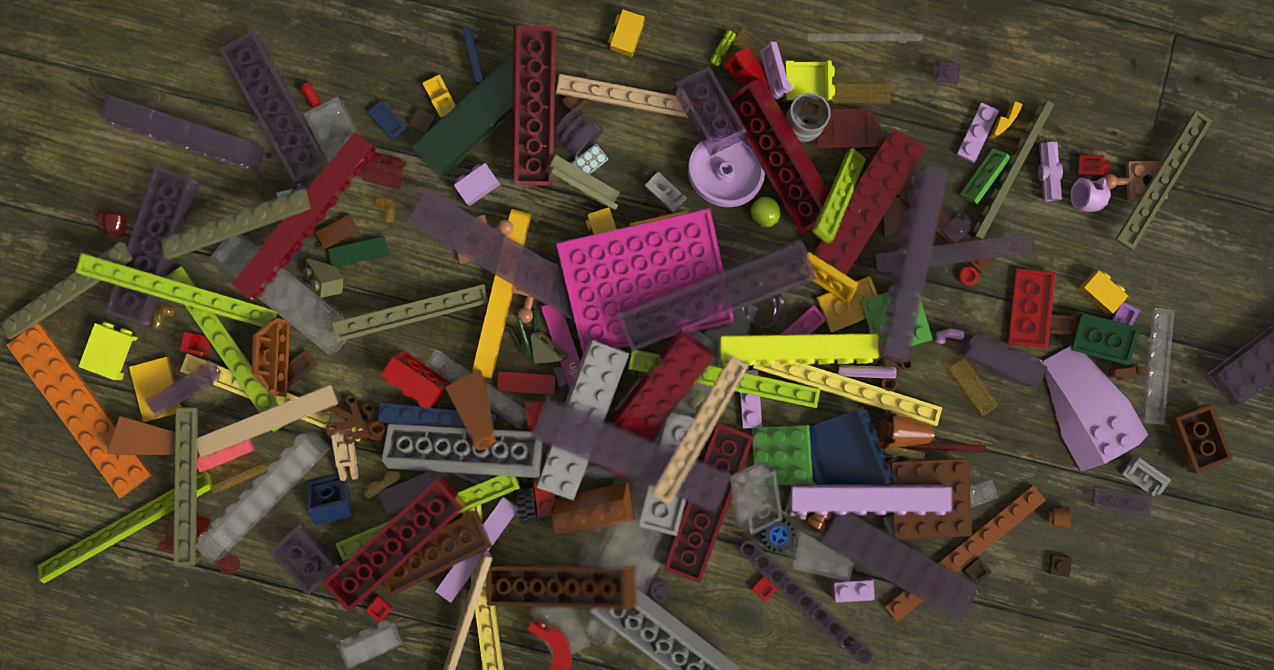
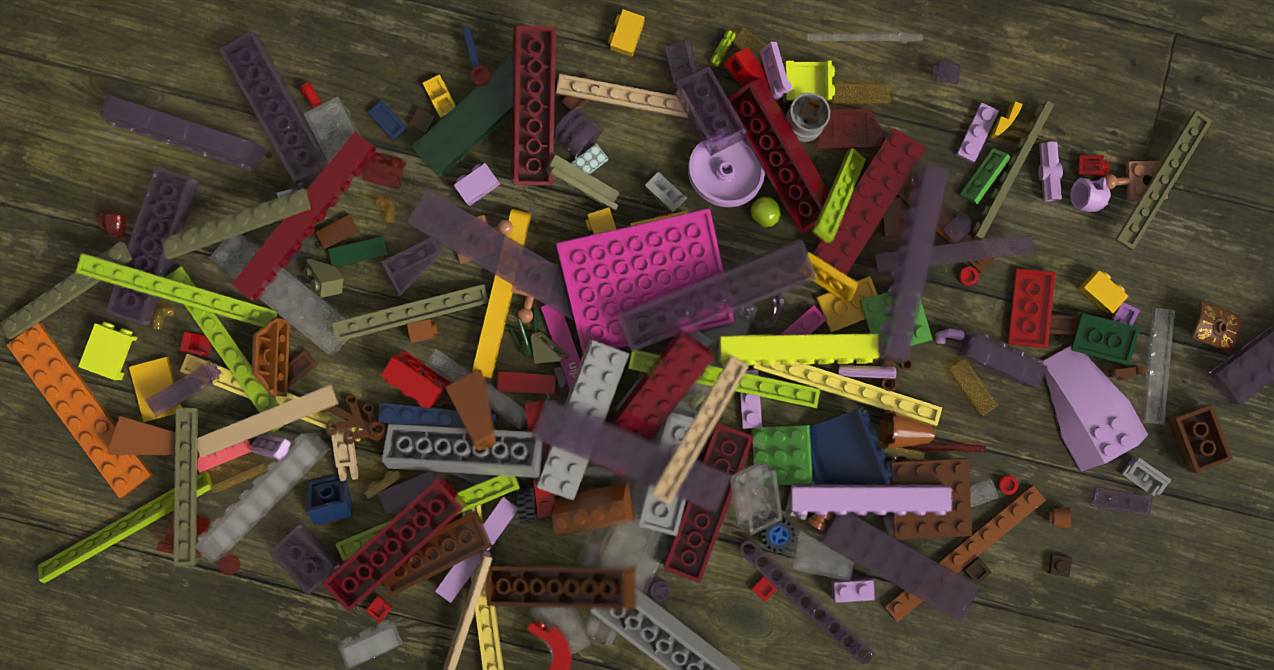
(270, 446): none -> lavender plate
(412, 263): none -> wedge
(422, 331): none -> dark orange brick
(480, 75): none -> clear red tile
(681, 61): none -> bracket
(1007, 484): none -> red tile
(1217, 327): none -> reddish brown shield

